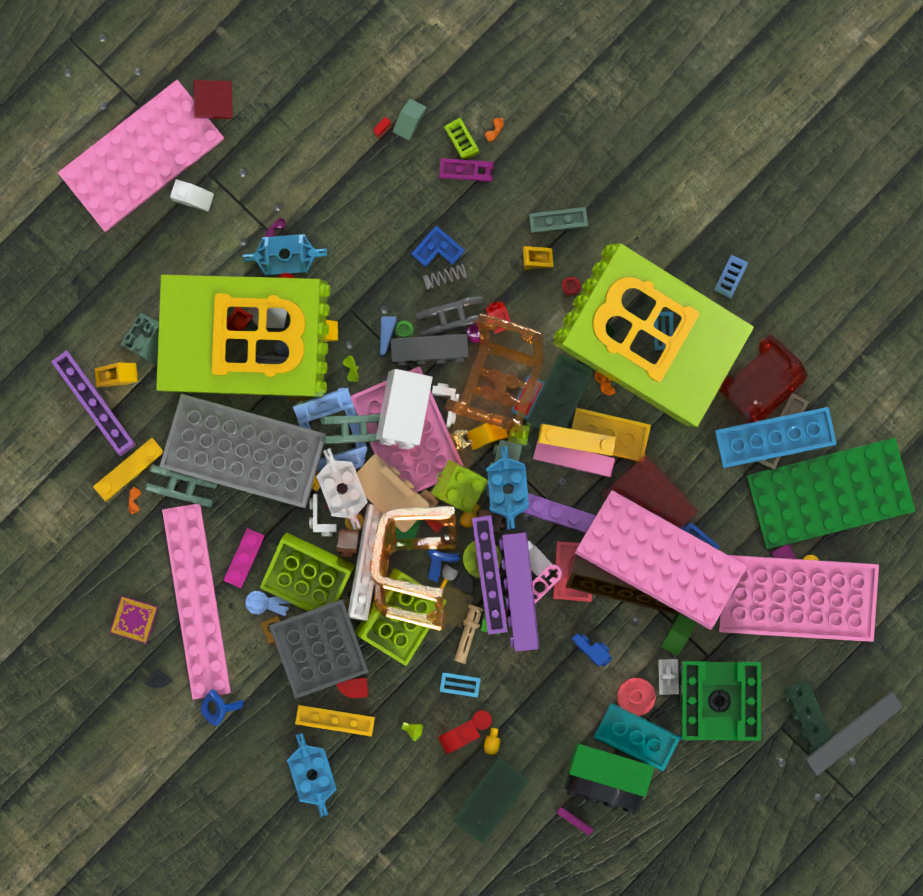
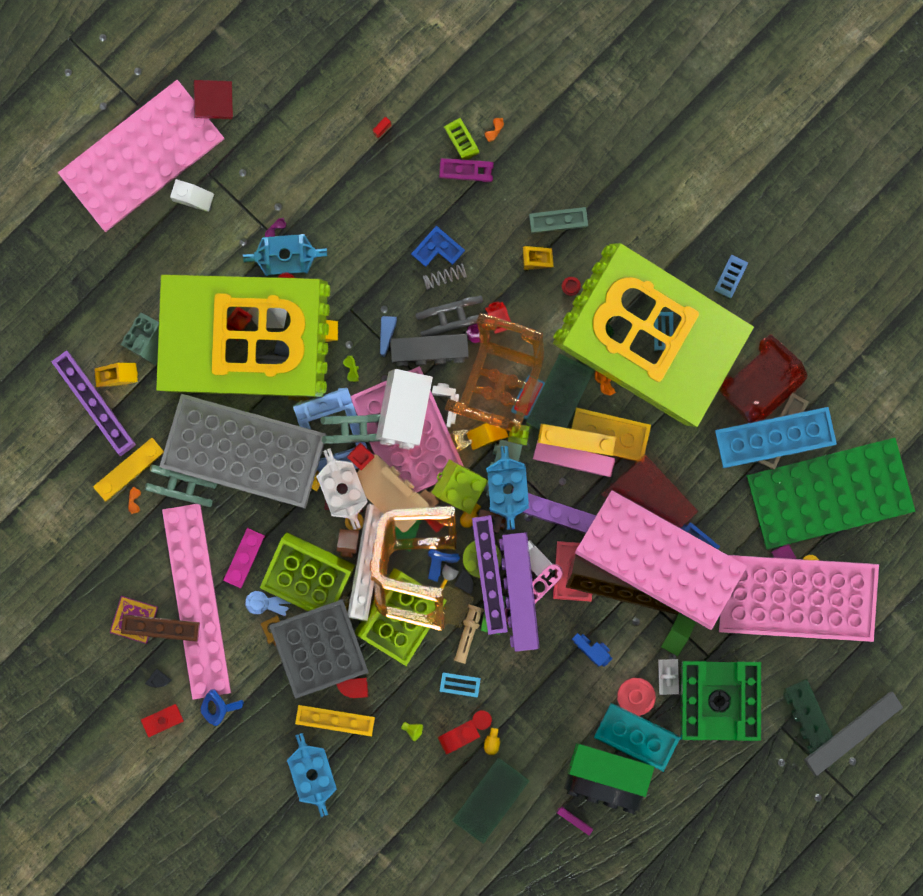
(160, 628): none -> reddish brown tile
(162, 720): none -> red plate
(325, 529): white bracket -> none
(360, 456): none -> red plate
(404, 329): bright green plate -> none
(409, 119): sand green slope -> none

